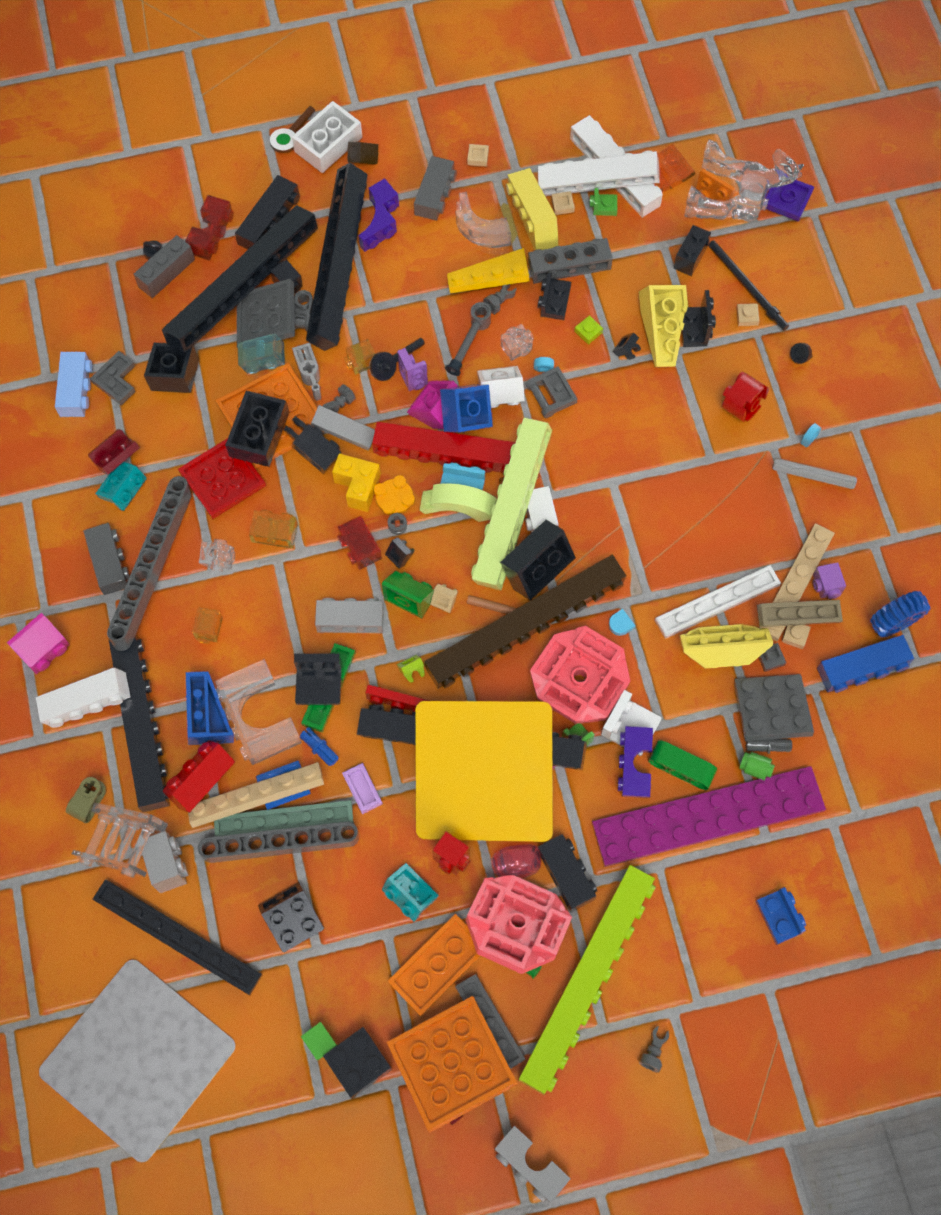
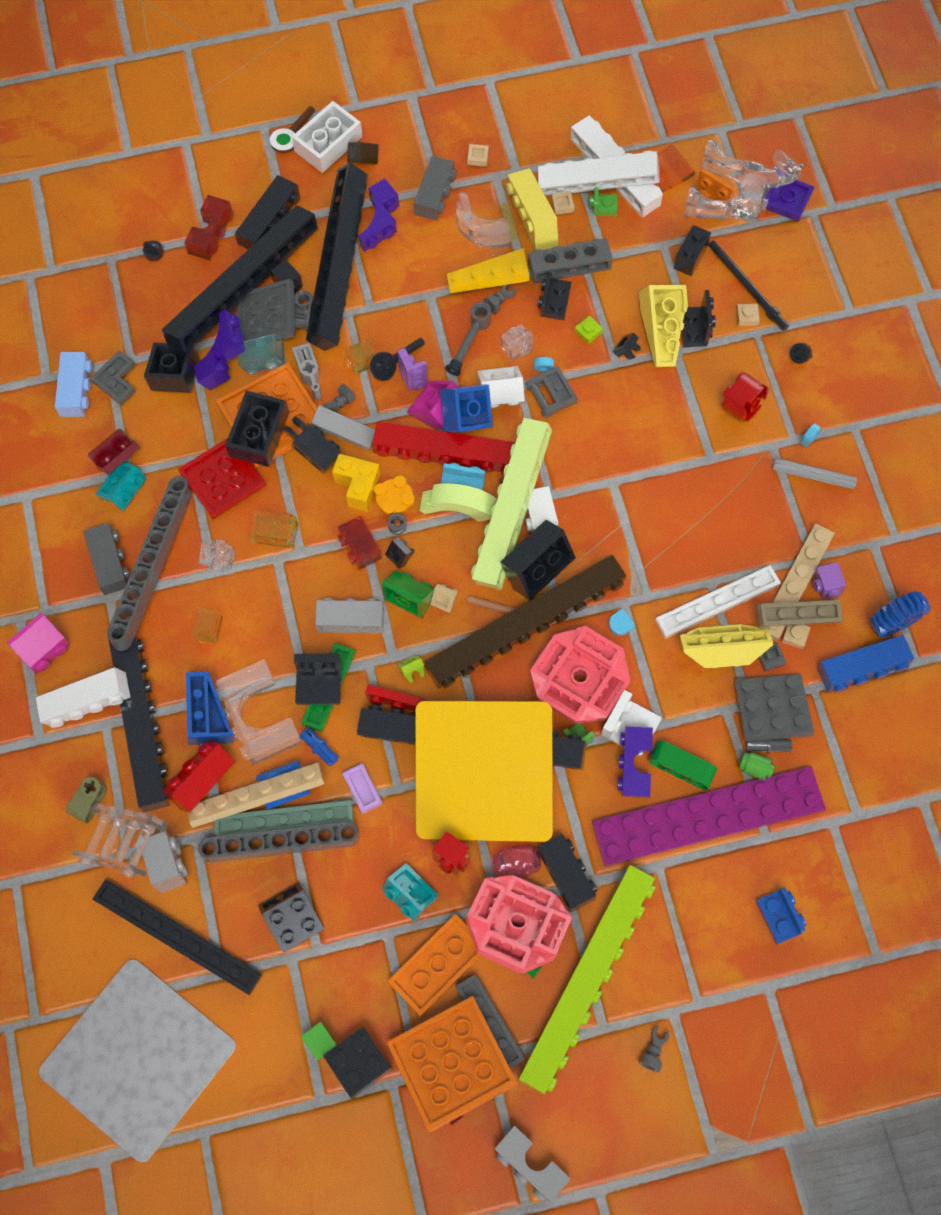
(164, 266): dark grey brick -> none
(228, 344): none -> dark purple arch

